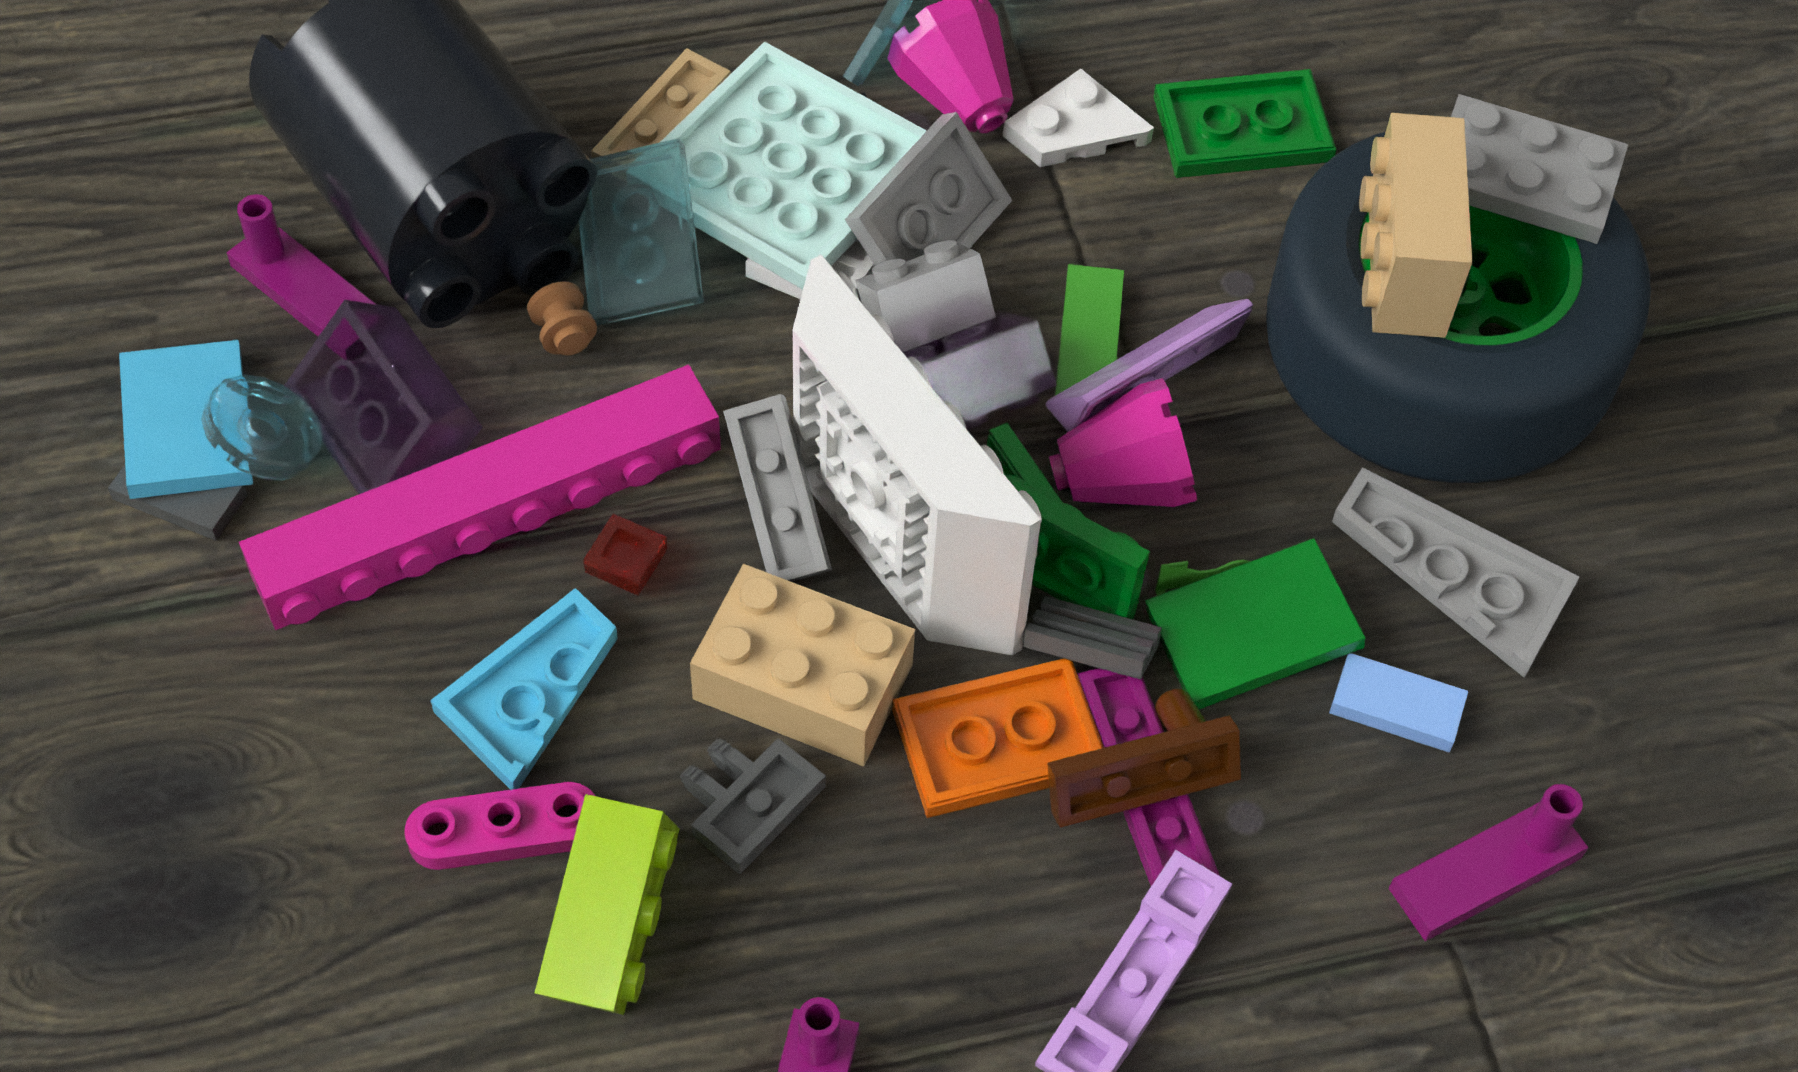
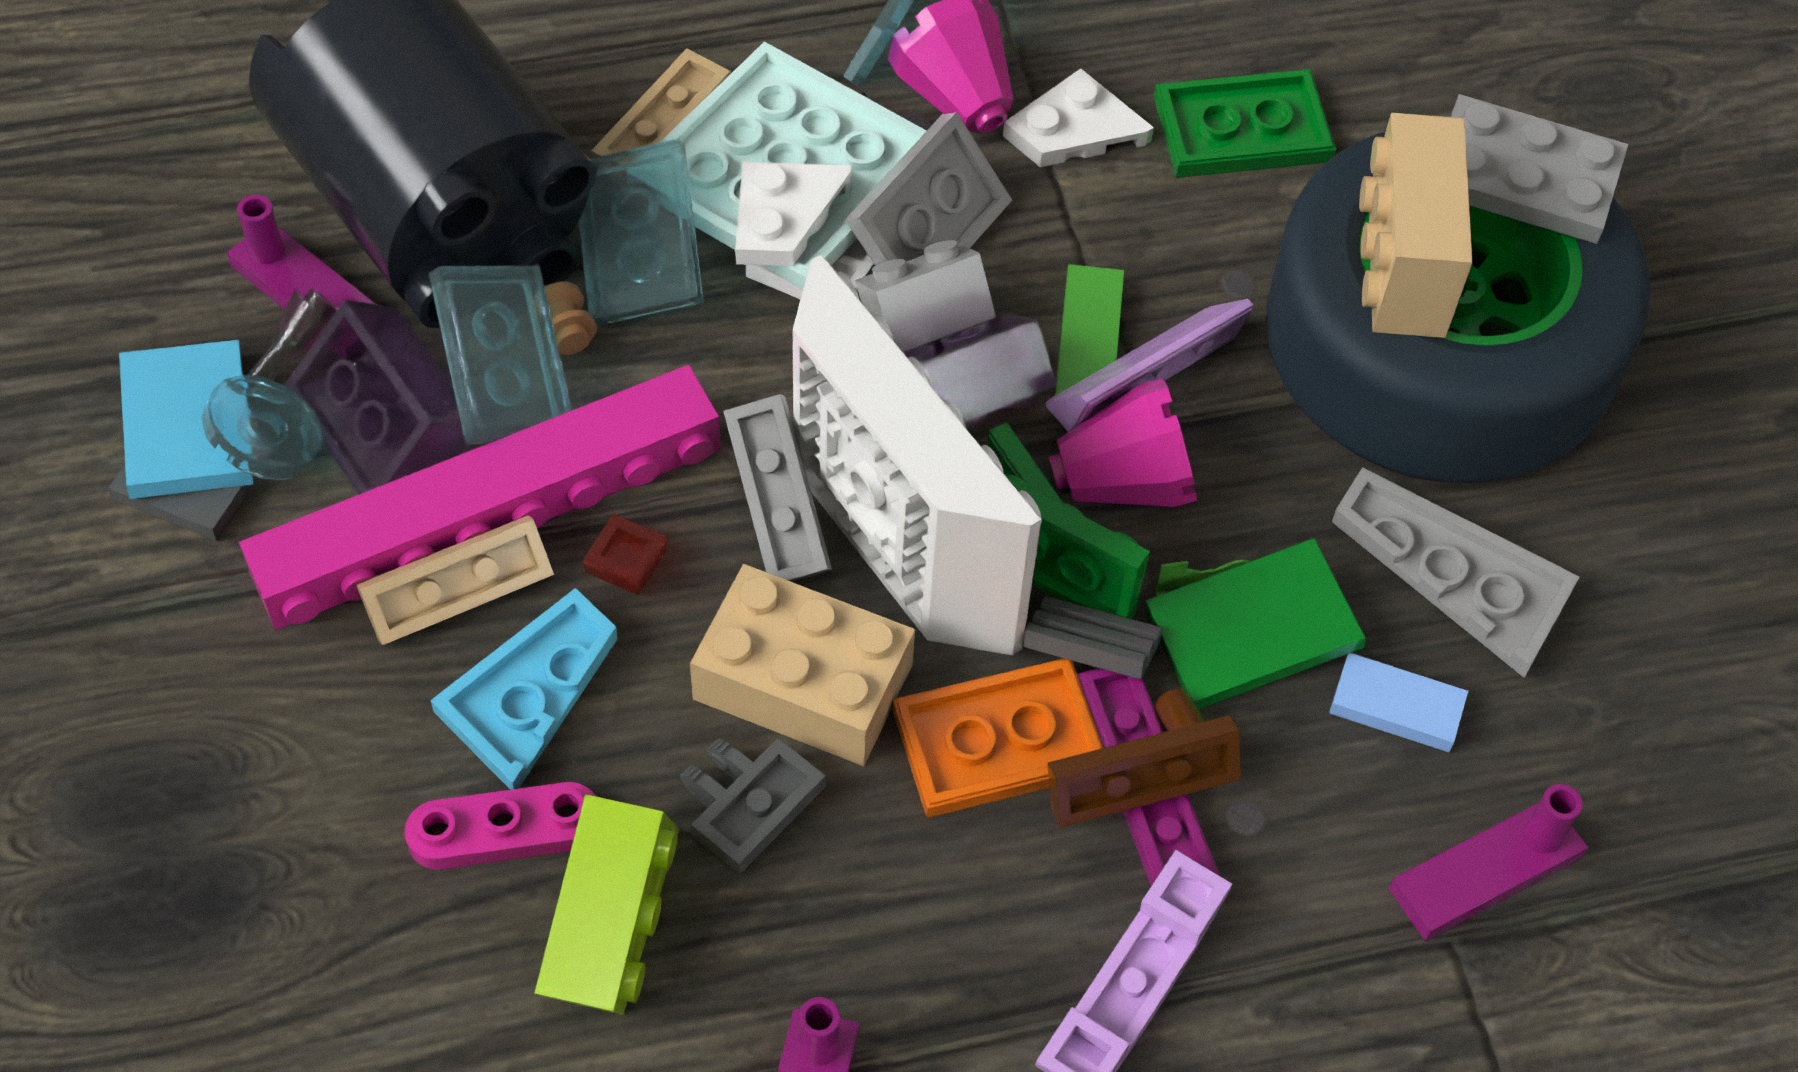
(296, 332): none -> clear smoke cone
(455, 579): none -> tan plate
(499, 348): none -> clear light blue tile
(783, 208): none -> white wing

